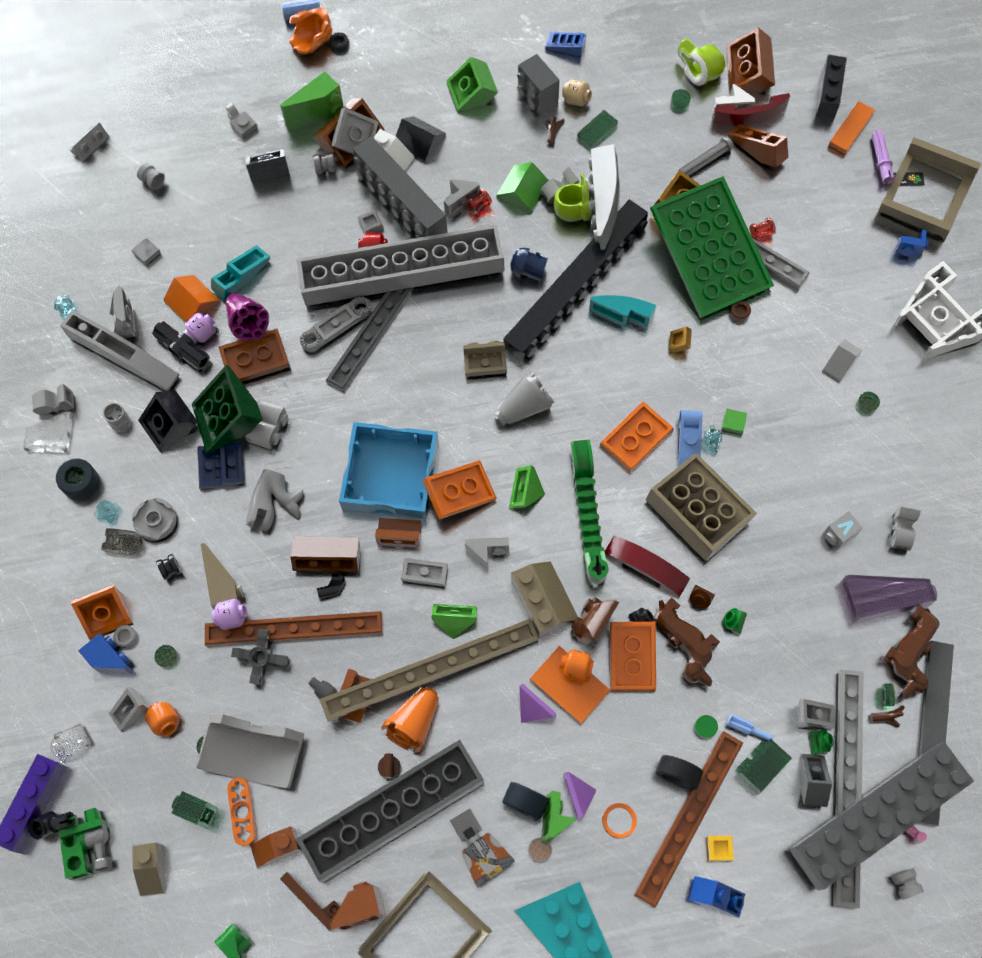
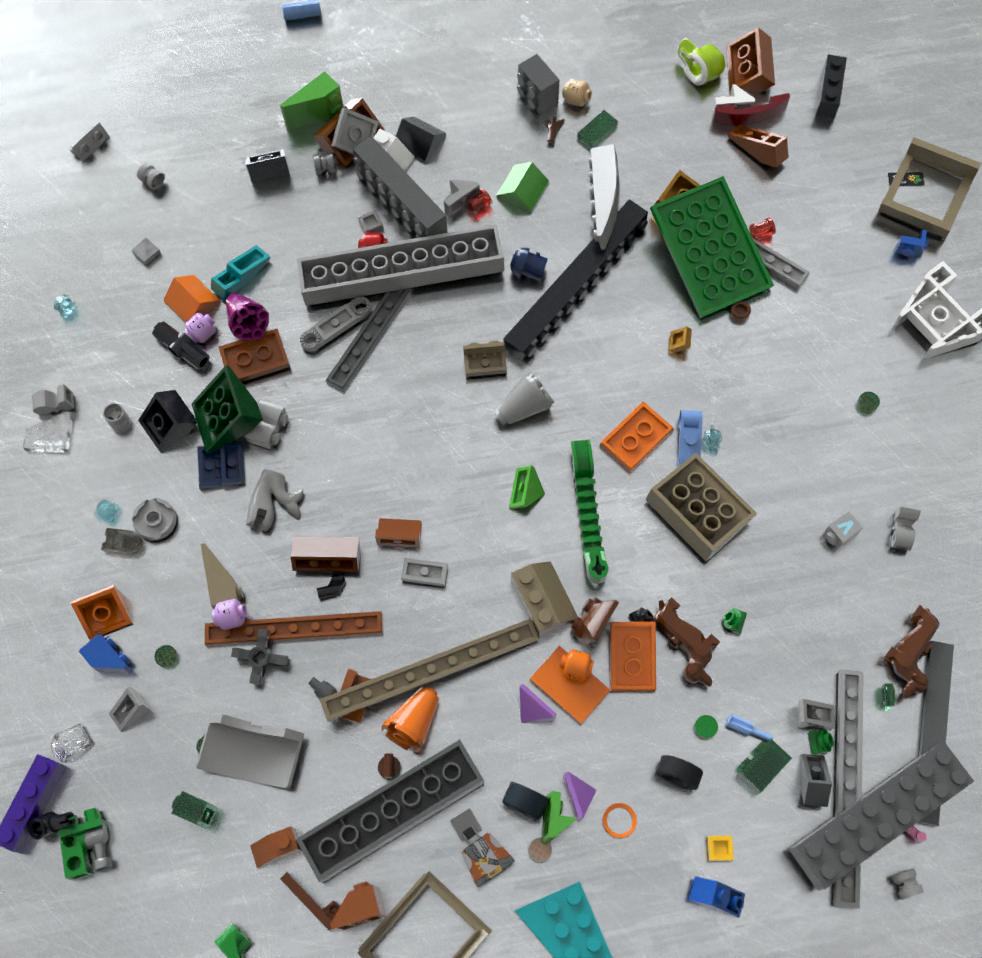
(71, 473): black wheel -> none
(118, 350): light grey slope -> none
(122, 314): light grey slope -> none
(125, 636): light grey tile -> none
(148, 868): dark tan slope -> none
(162, 719): orange head -> none
(168, 566): black wheel -> none
(241, 123): light grey plate -> none
(245, 793): orange beam -> none
(311, 30): orange hair -> none
(339, 36): black piece -> none
(388, 470): dark azure tile -> none
(453, 618): bright green slope -> none
(459, 489): orange tile -> none
(472, 85): bright green slope -> none
(480, 547): light grey slope -> none
(551, 187): light grey leg -> none
(573, 37): blue slope -> none
(574, 201): lime piece -> none
(623, 308): teal slope -> none
(648, 564): dark red slope -> none
(680, 99): clear green tile -> none
(688, 820): dark orange tile -> none
(701, 597): reddish brown plate -> none
(723, 146): light grey axle -> none
(734, 421): bright green tile -> none
(842, 360): light grey slope -> none
(851, 127): orange tile -> none
(882, 596): clear purple slope -> none
(884, 162): lavender axle -> none
(888, 716): reddish brown bar -> none

